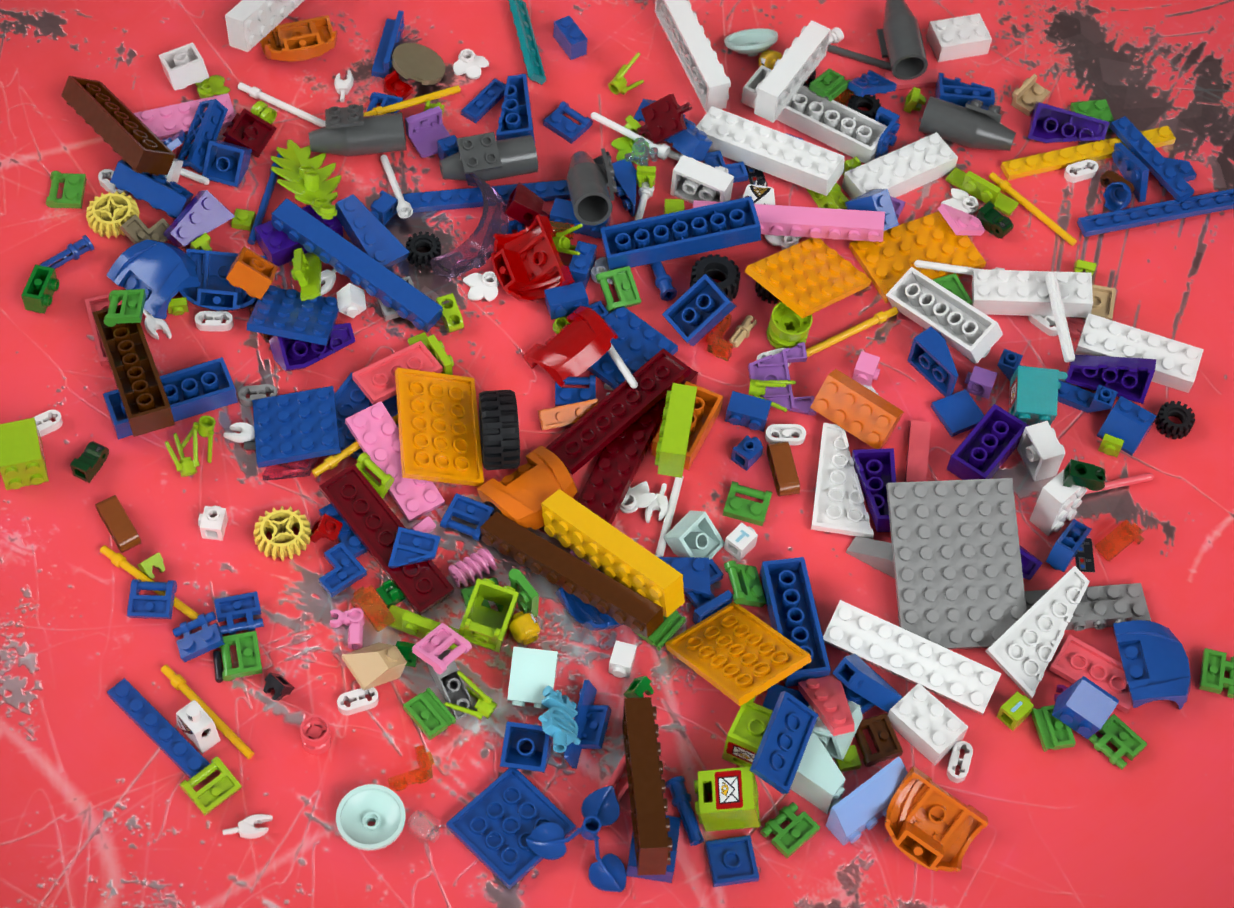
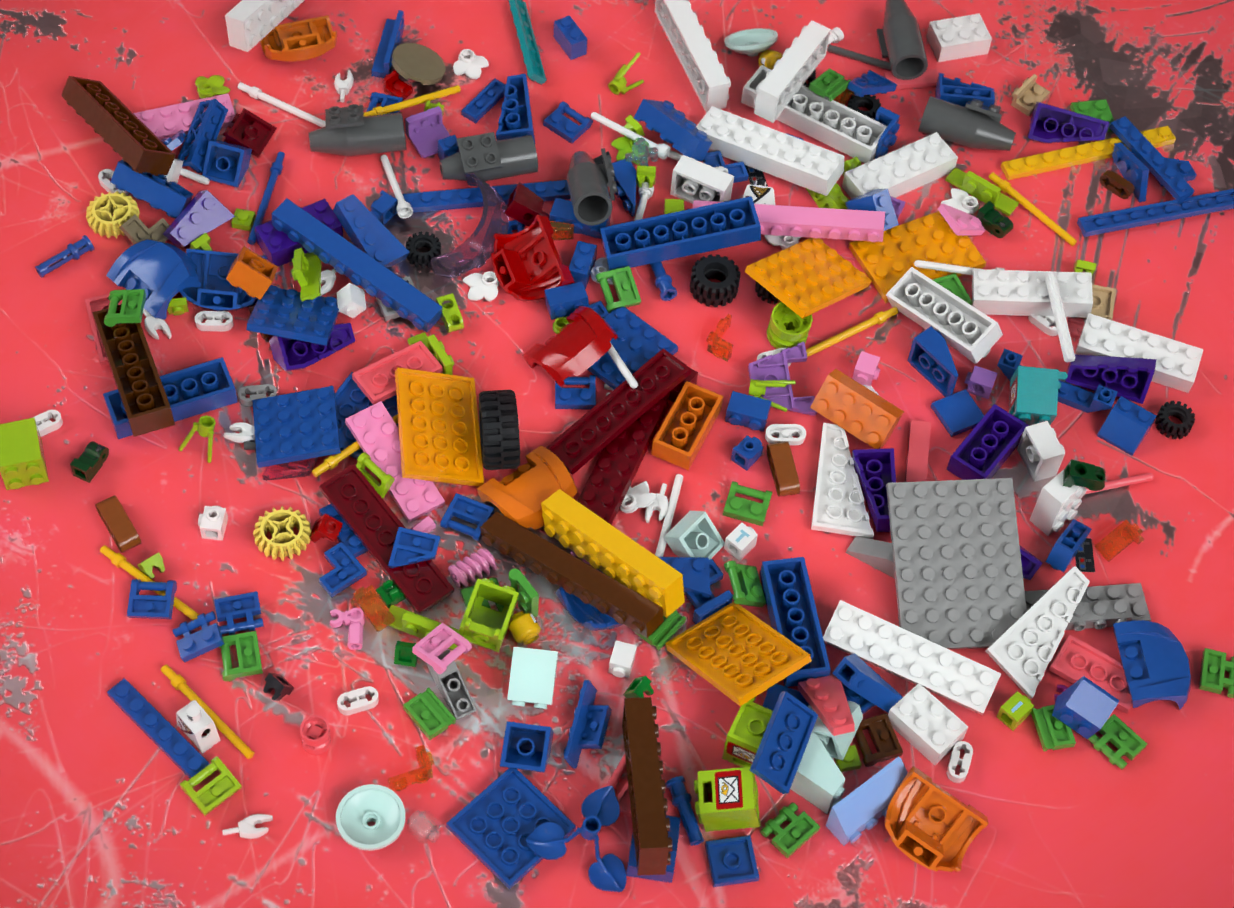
(40, 289): green brick -> none
(72, 192): bright green plate -> none
(184, 66): white brick -> none
(185, 465): lime plant -> none
(218, 666): black piece -> none
(262, 111): lime wheel -> none
(307, 179): lime plant -> none
(375, 664): tan slope -> none
(485, 705): lime plant -> none
(559, 720): medium azure torso -> none
(563, 243): lime plant -> none
(564, 414): orange tile -> none
(664, 118): dark red plate -> none
(675, 430): lime brick -> none
(699, 310): blue brick -> none
(742, 331): tan axle -> none
(914, 100): lime tile -> none
(1082, 170): white beam -> none
(1111, 445): lime plate -> none
(1117, 196): blue hair -> none

